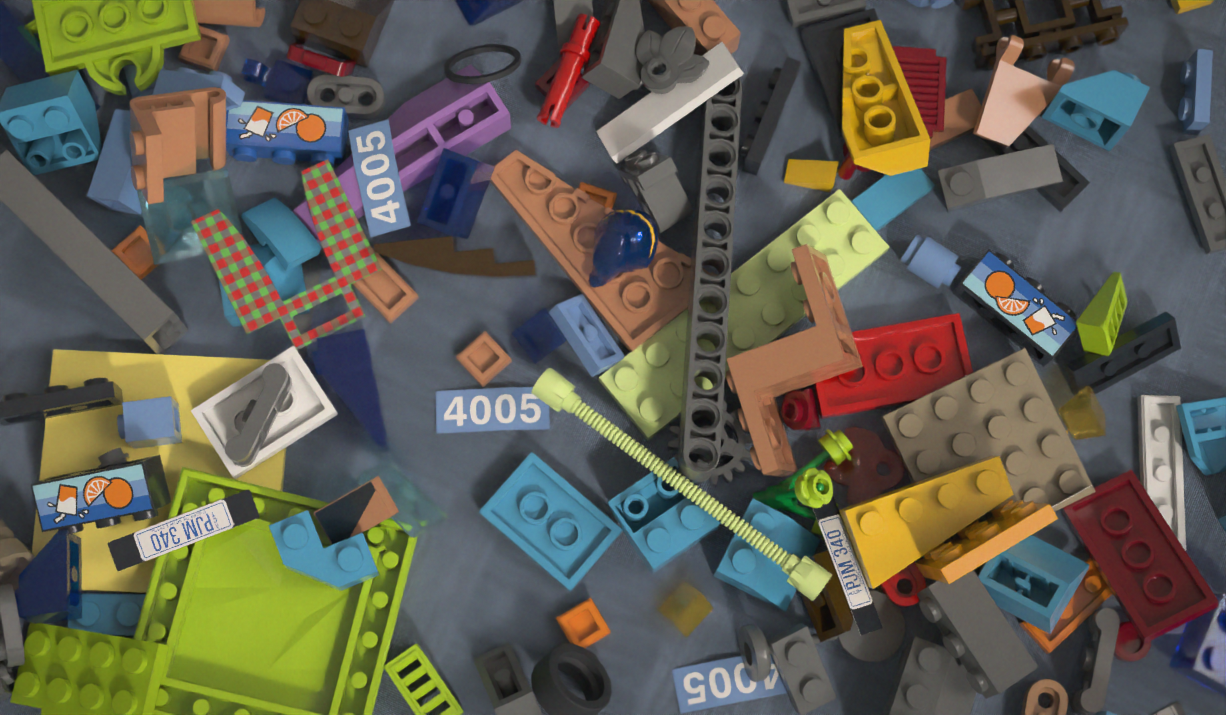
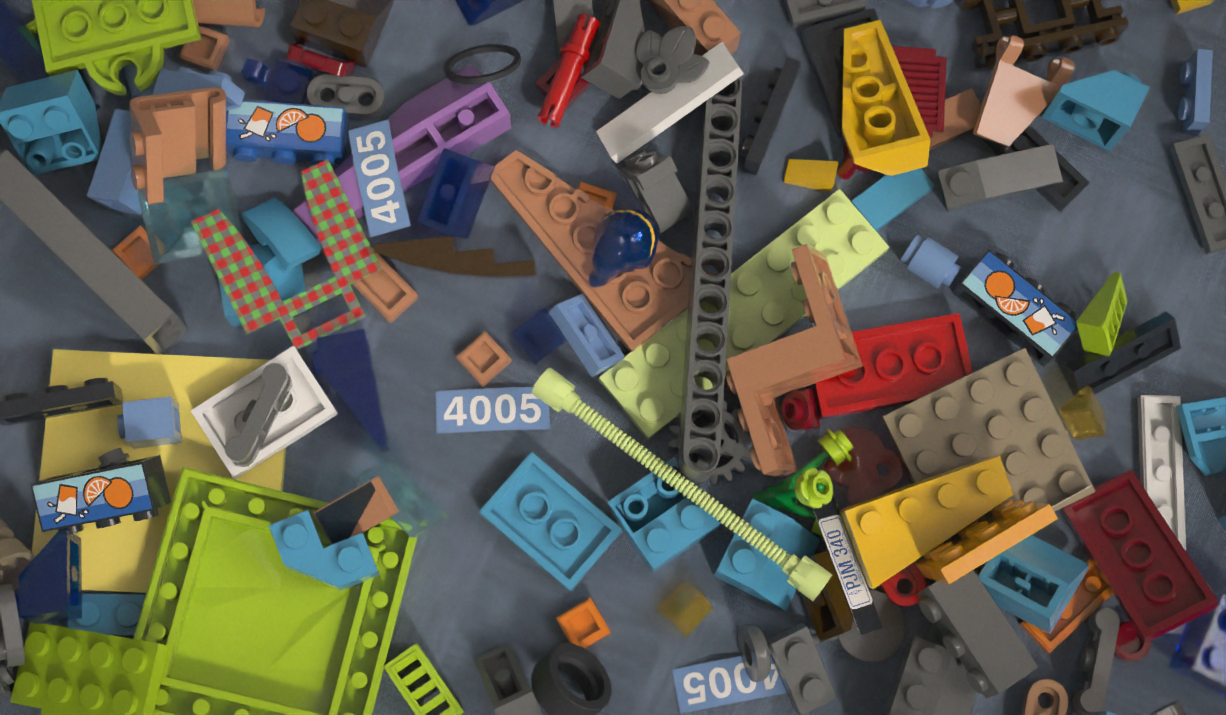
(183, 530): sticker -> none

